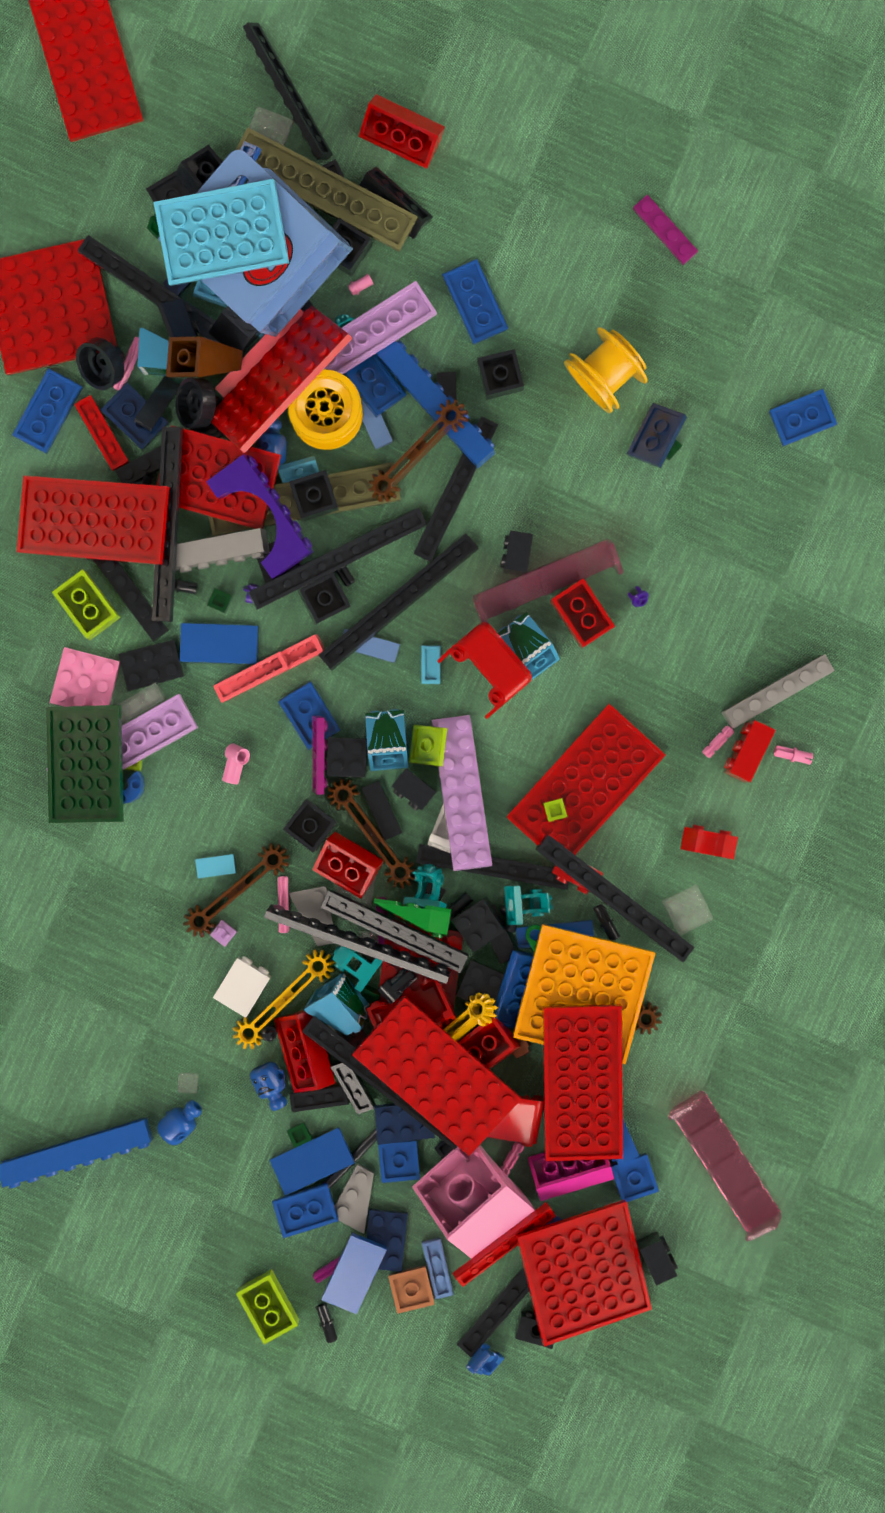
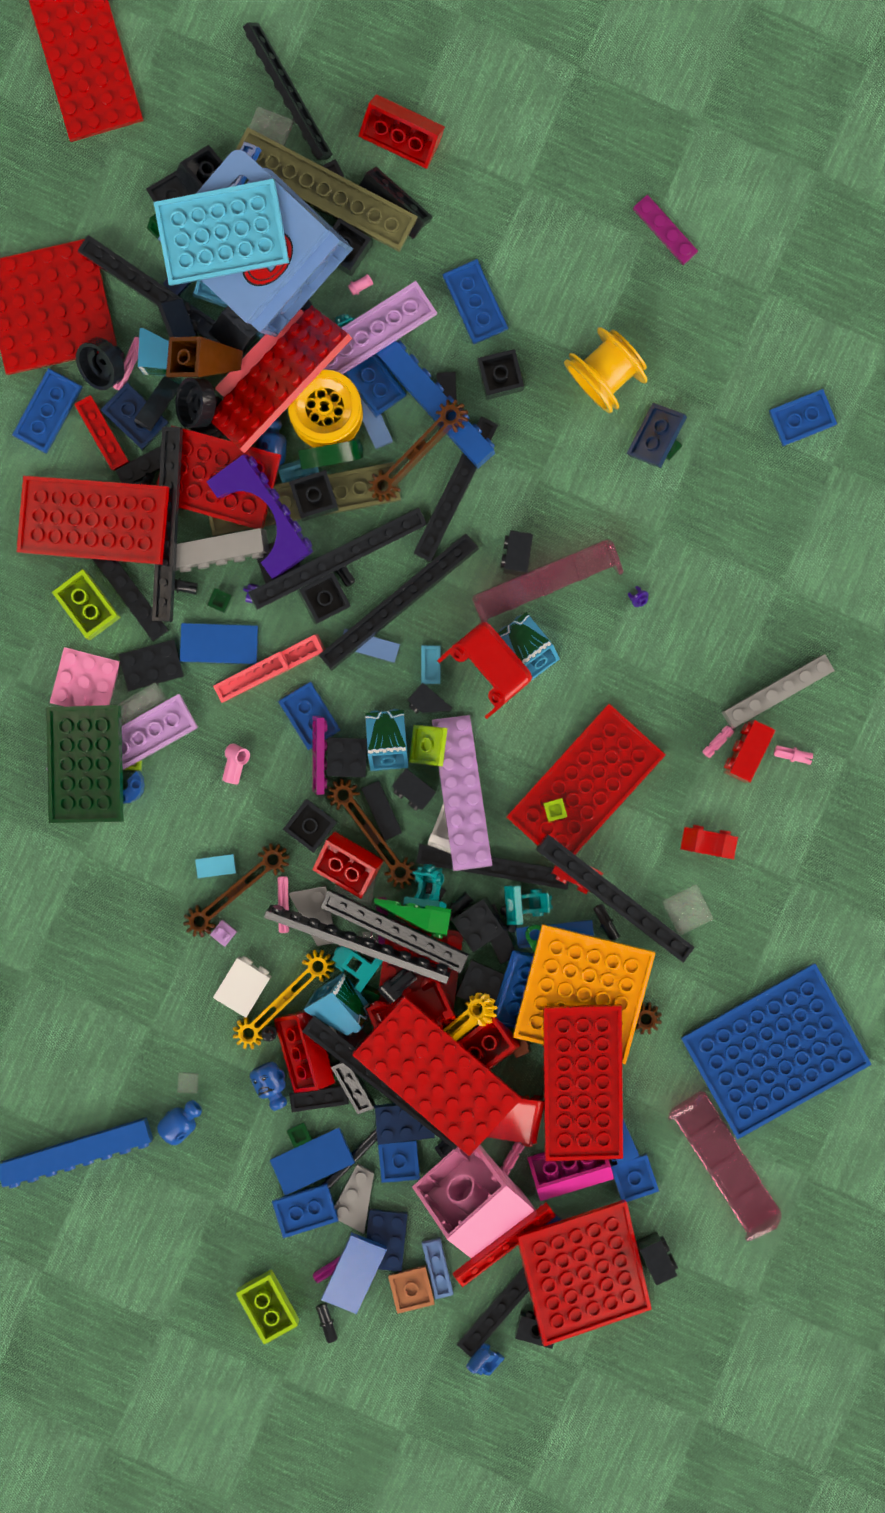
(330, 454): none -> dark green arch
(427, 701): none -> black slope
(582, 613): red brick -> none
(775, 1051): none -> blue plate

